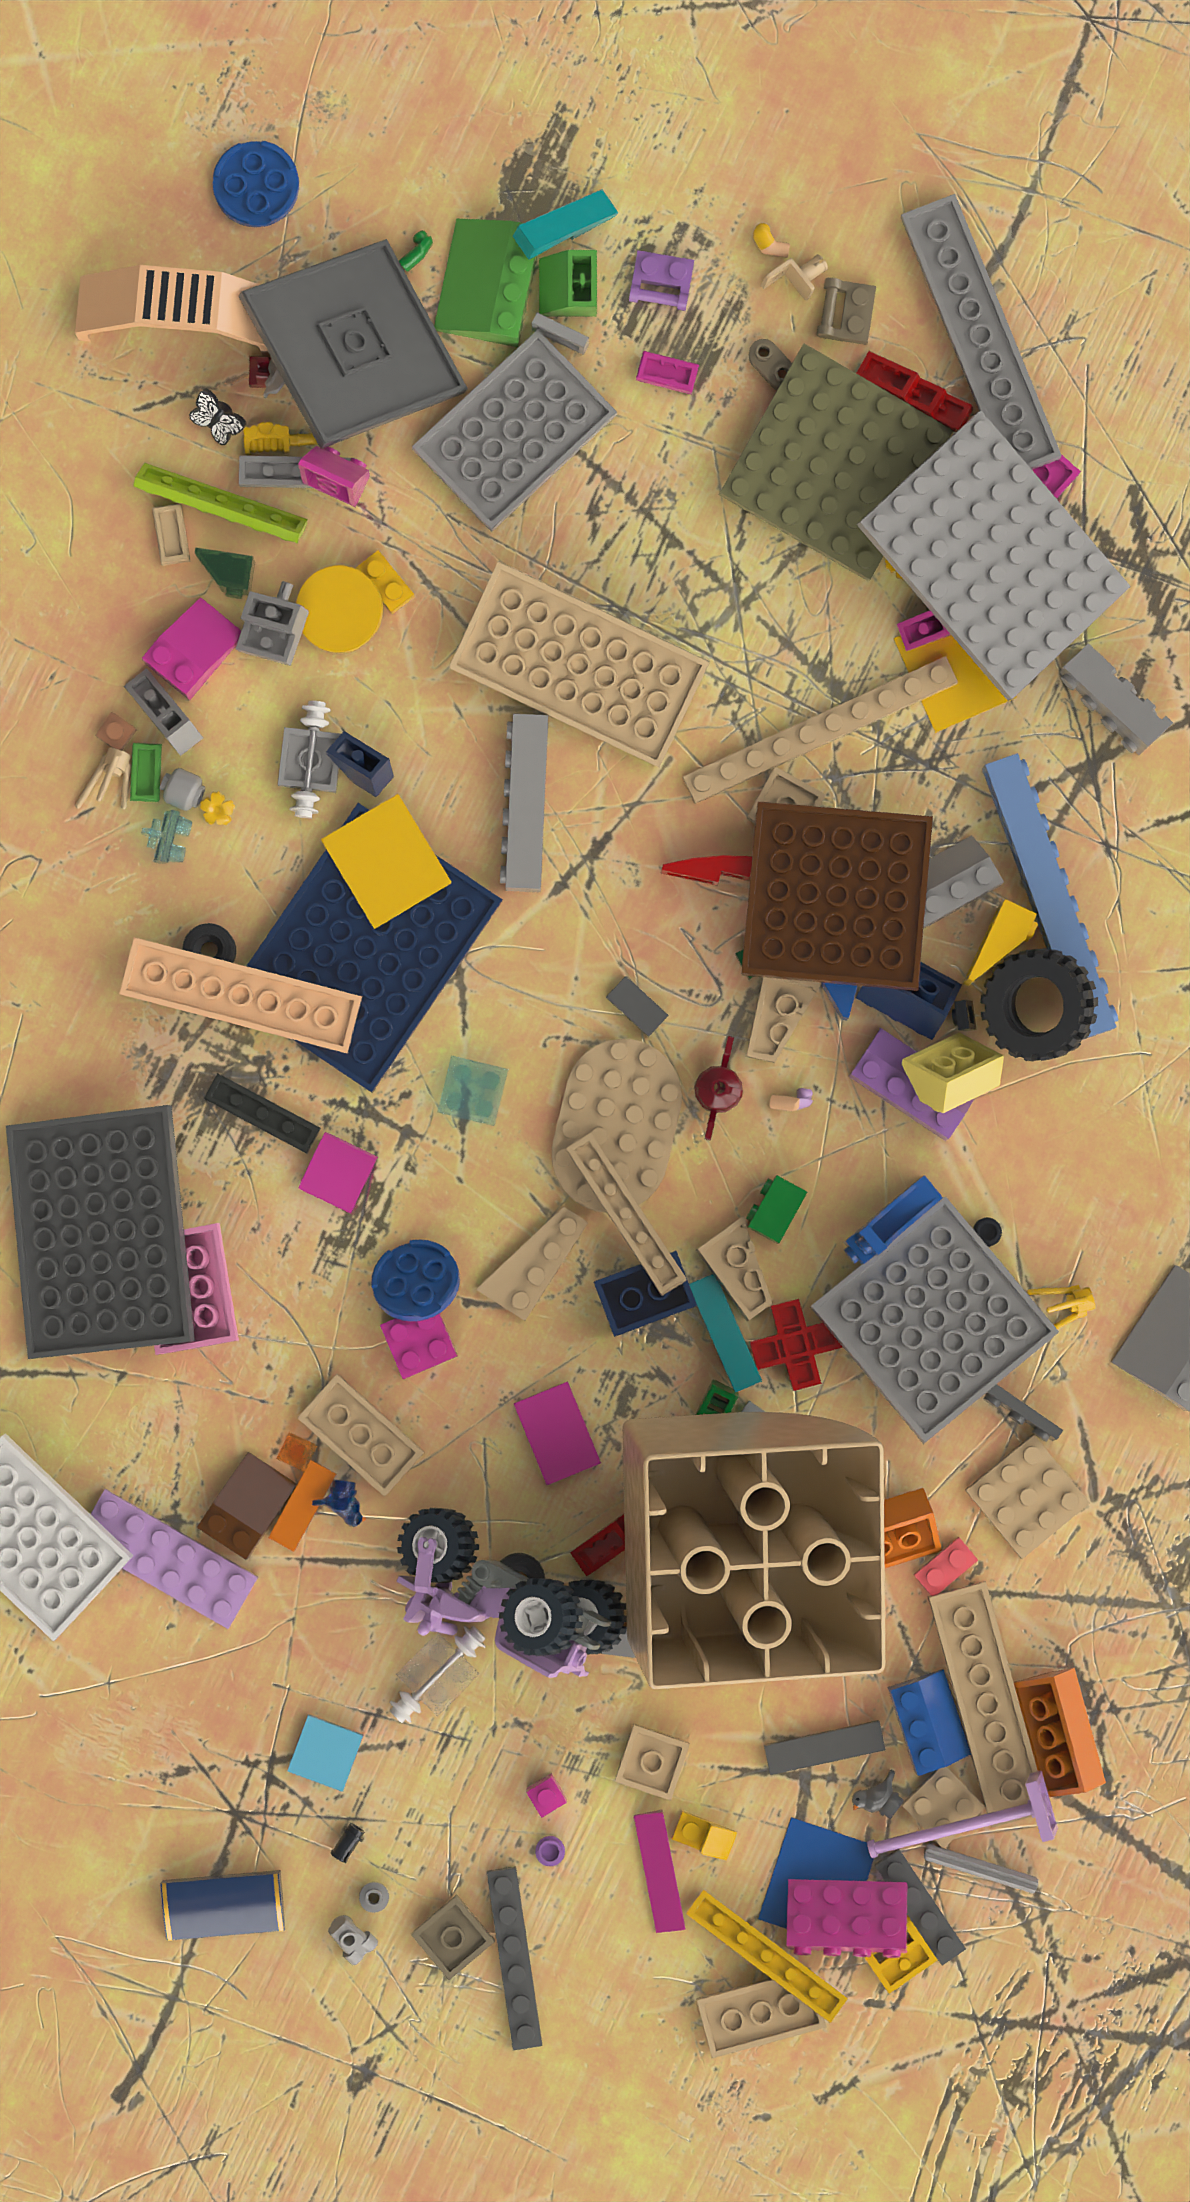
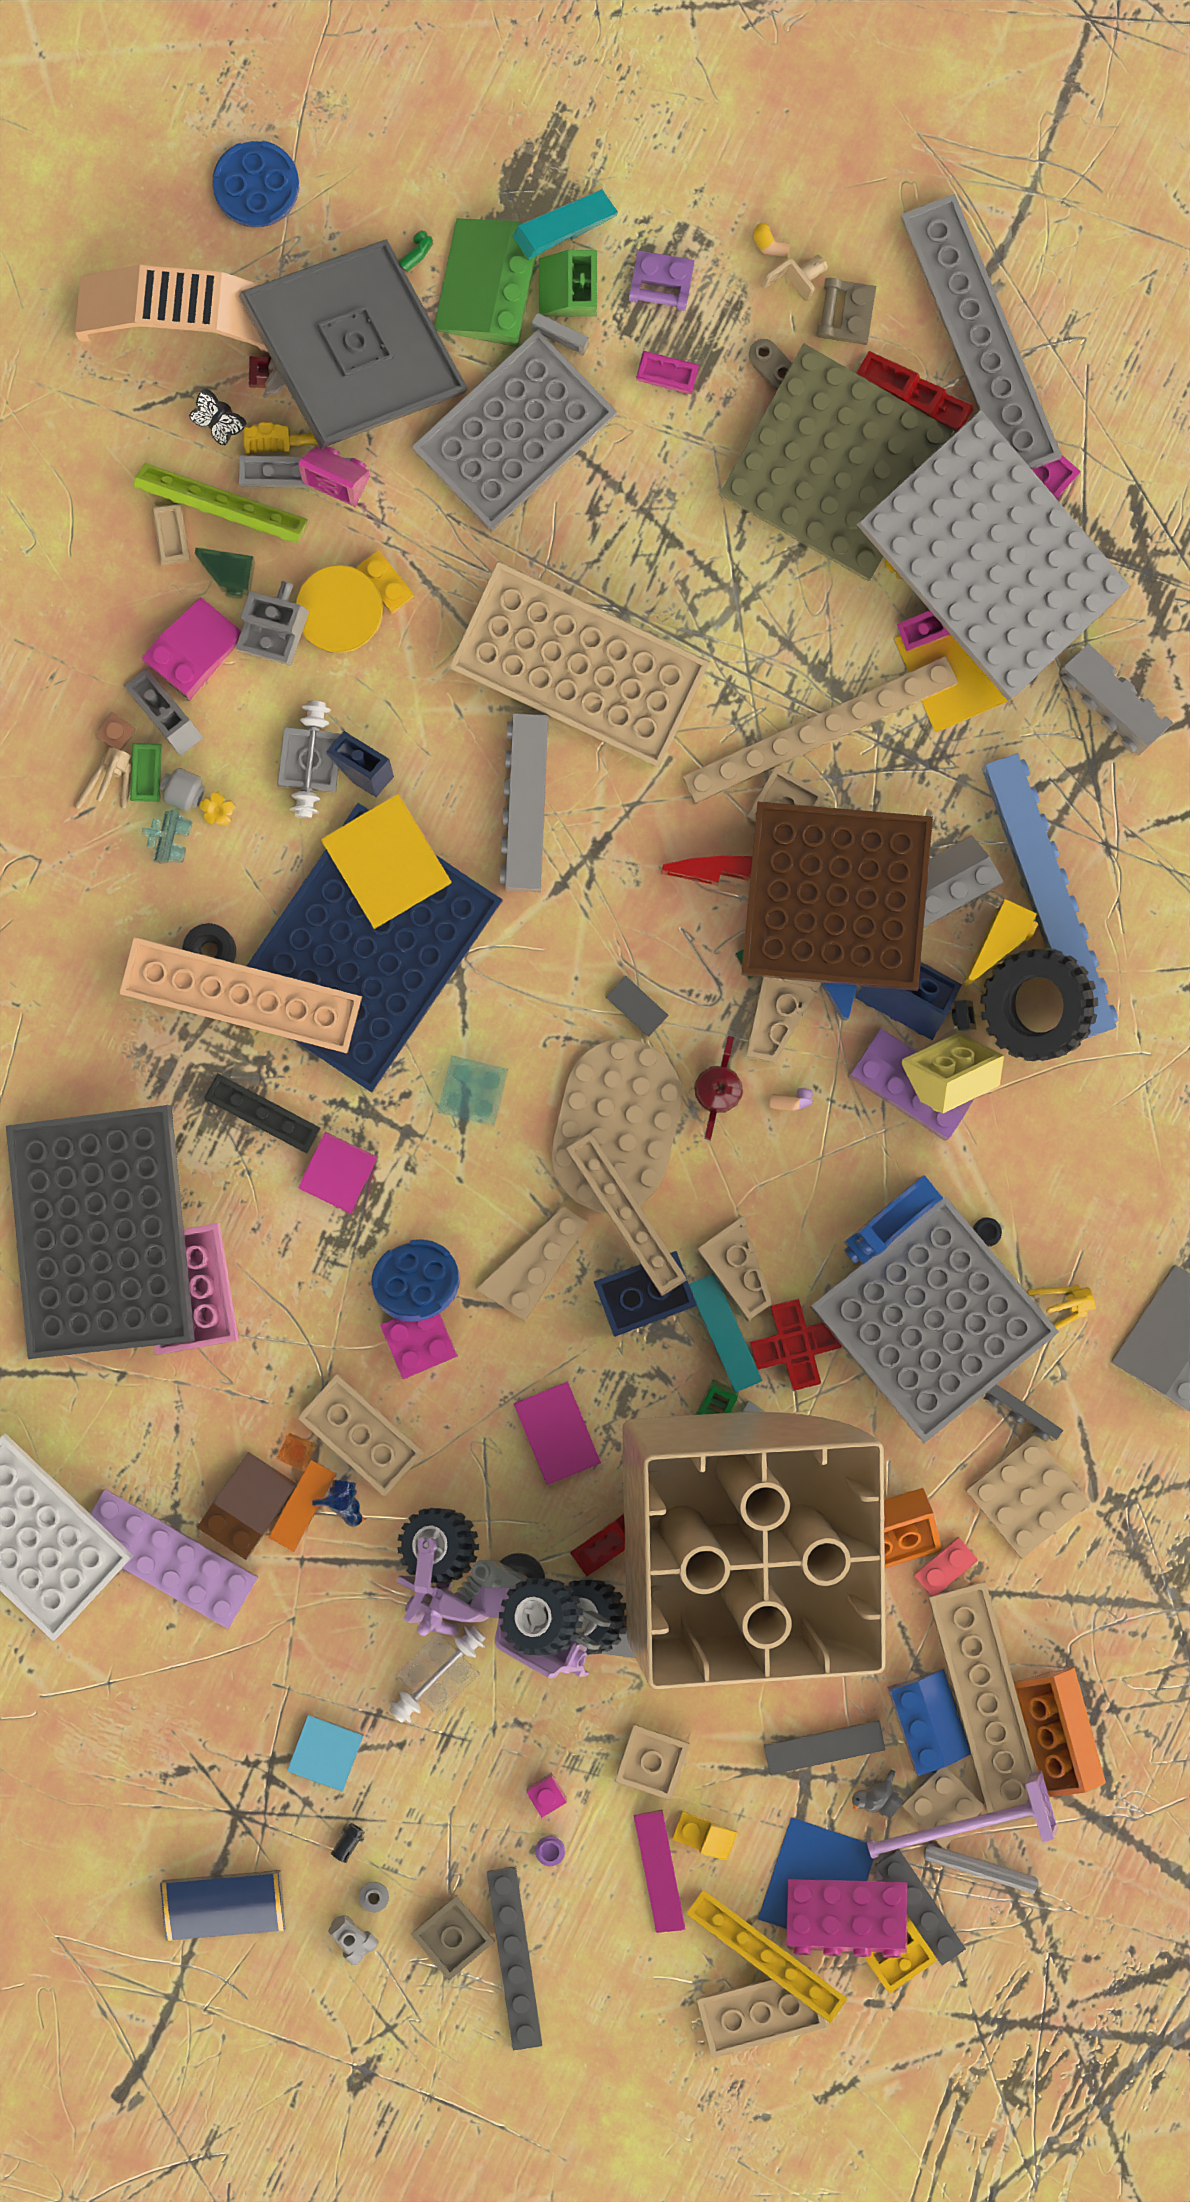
(776, 1208): green brick -> none

